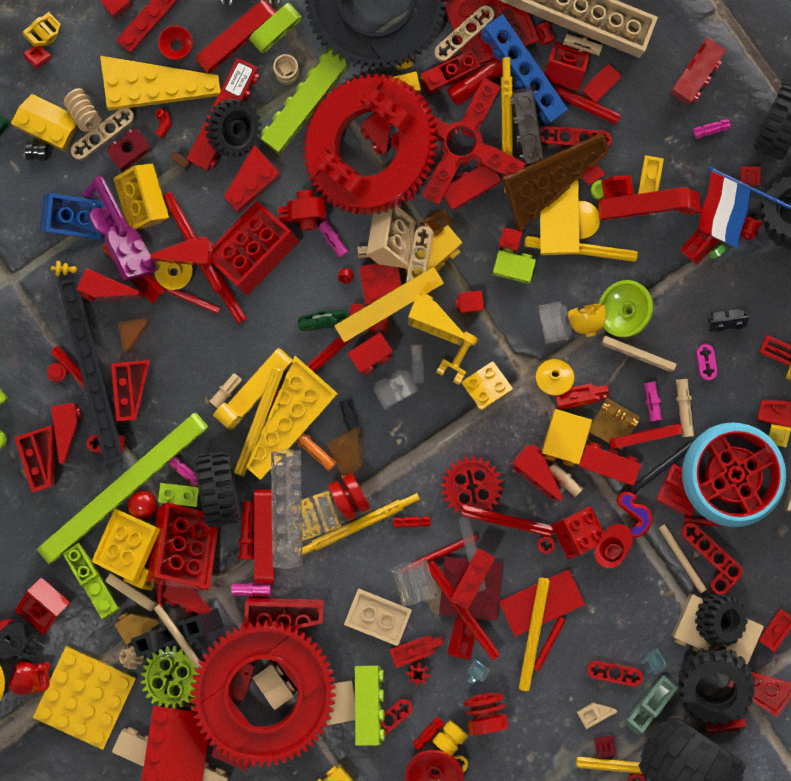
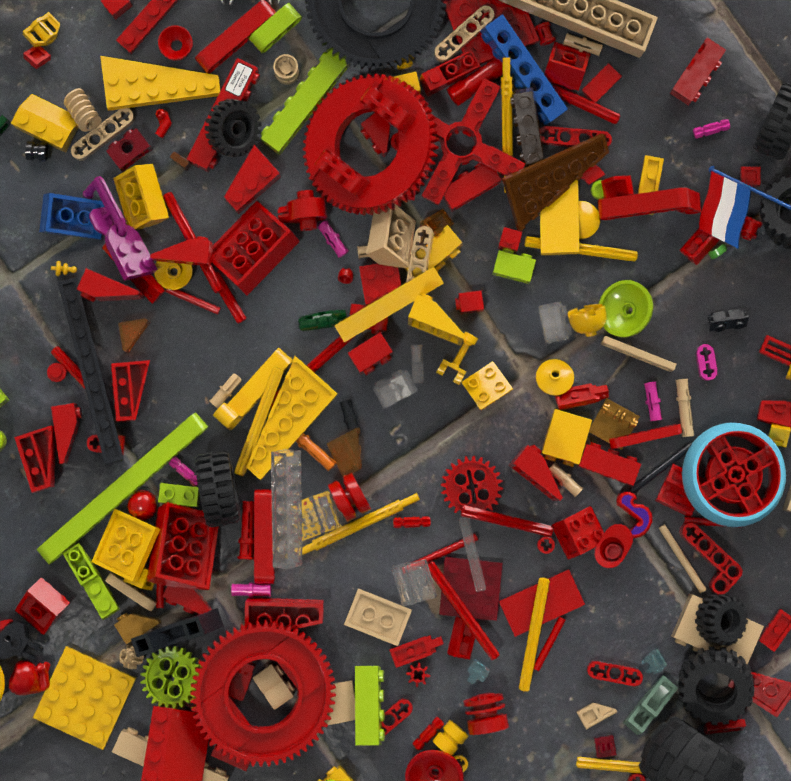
(177, 635): tan bar -> none
(472, 578): red arch -> none

